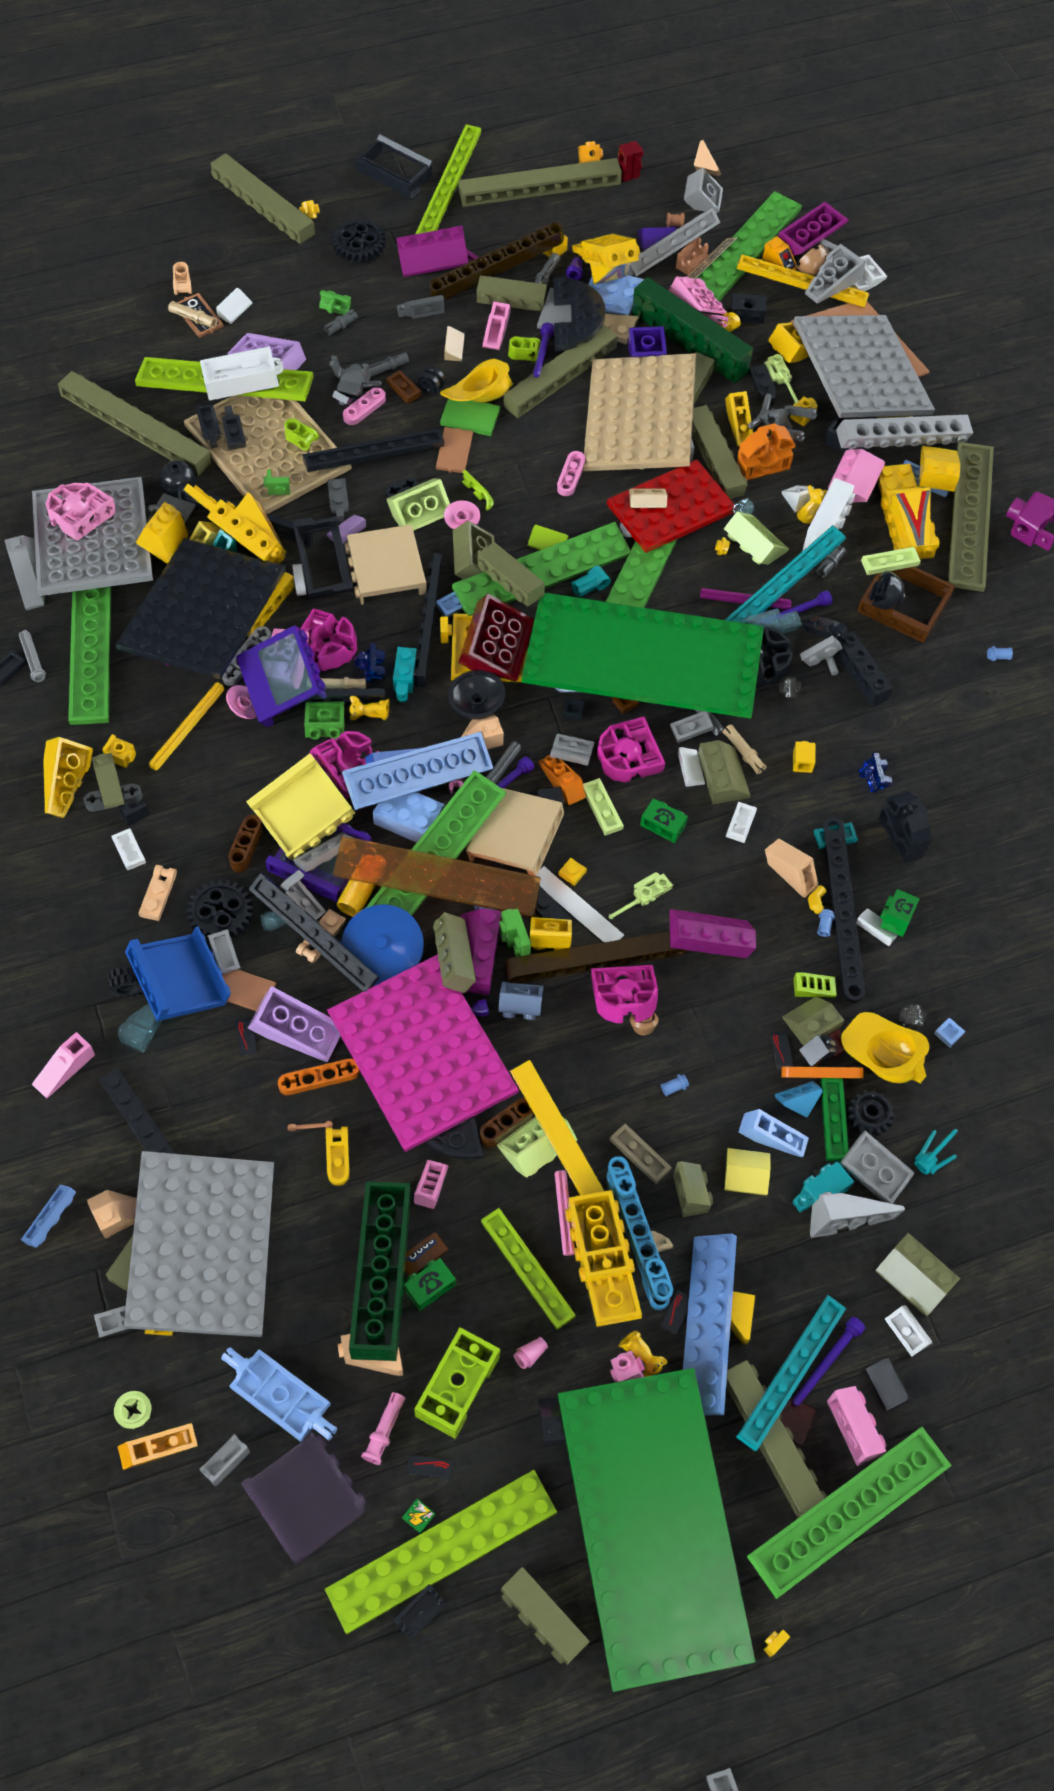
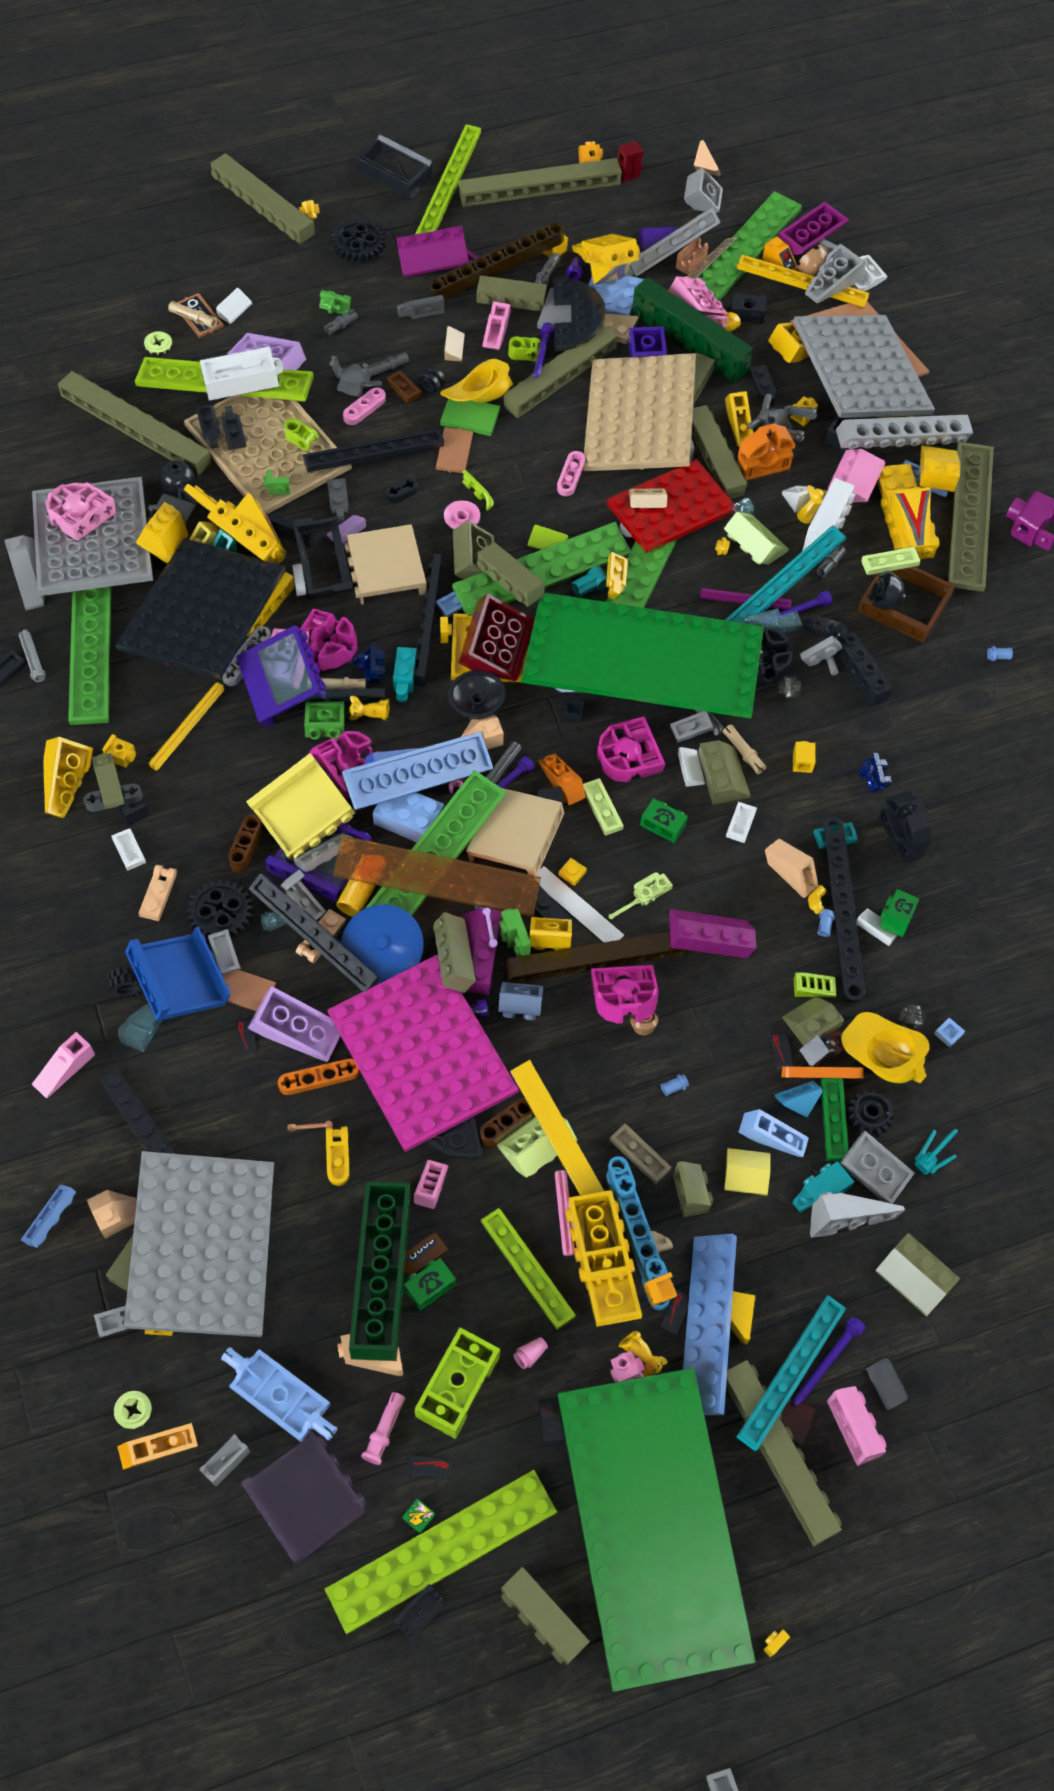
(161, 338): none -> yellowish green gear
(181, 279): light nougat piece -> none
(240, 702): bright pink dish -> none
(343, 398): plate -> none
(419, 504): yellowish green slope -> none
(493, 942): none -> lavender hinge
(572, 749): light grey plate -> none
(616, 574): none -> yellow hinge
(624, 705): reddish brown plate -> none
(660, 1289): none -> light orange panel
(675, 220): nougat bush -> none
(781, 373): yellowish green piece -> none
(848, 1512): bright green plate -> none
(908, 1330): white slope -> none

